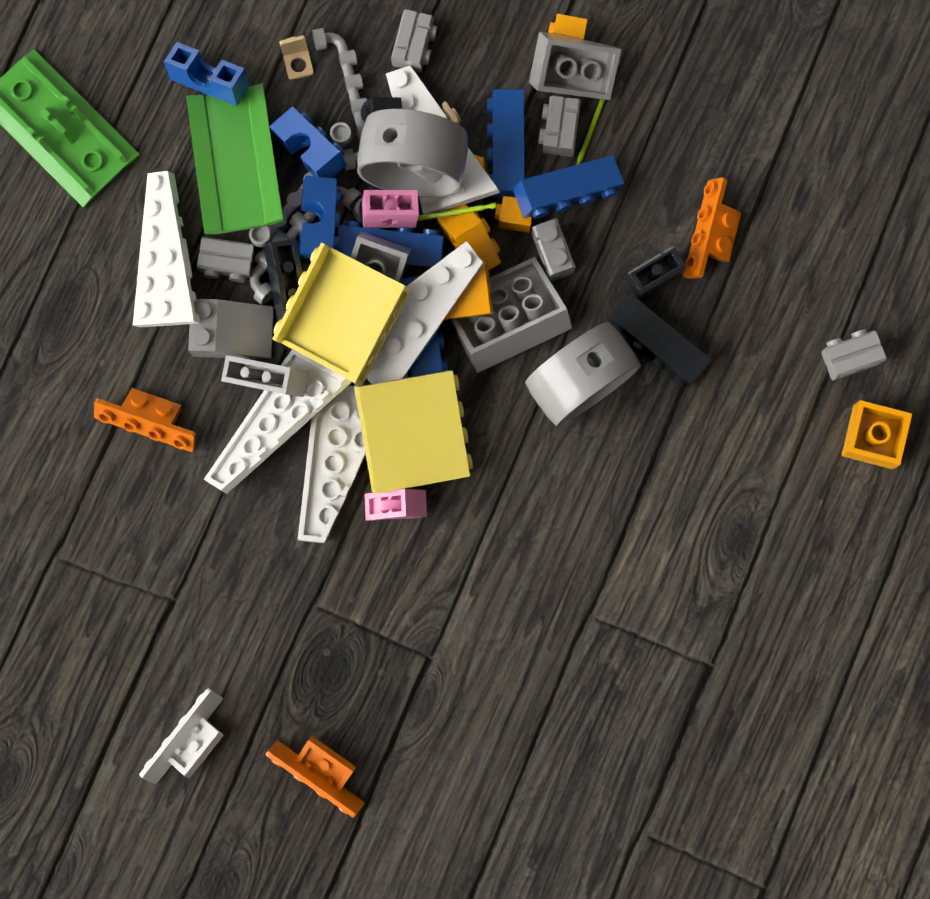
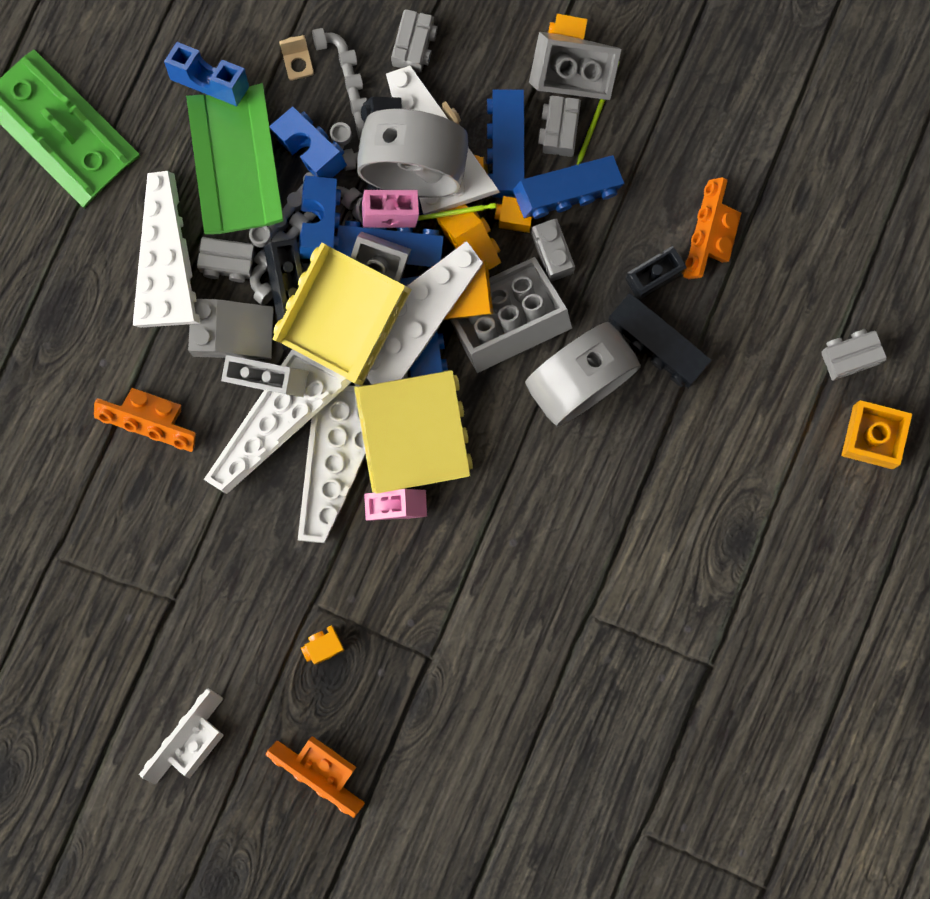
(322, 646): none -> light orange brick

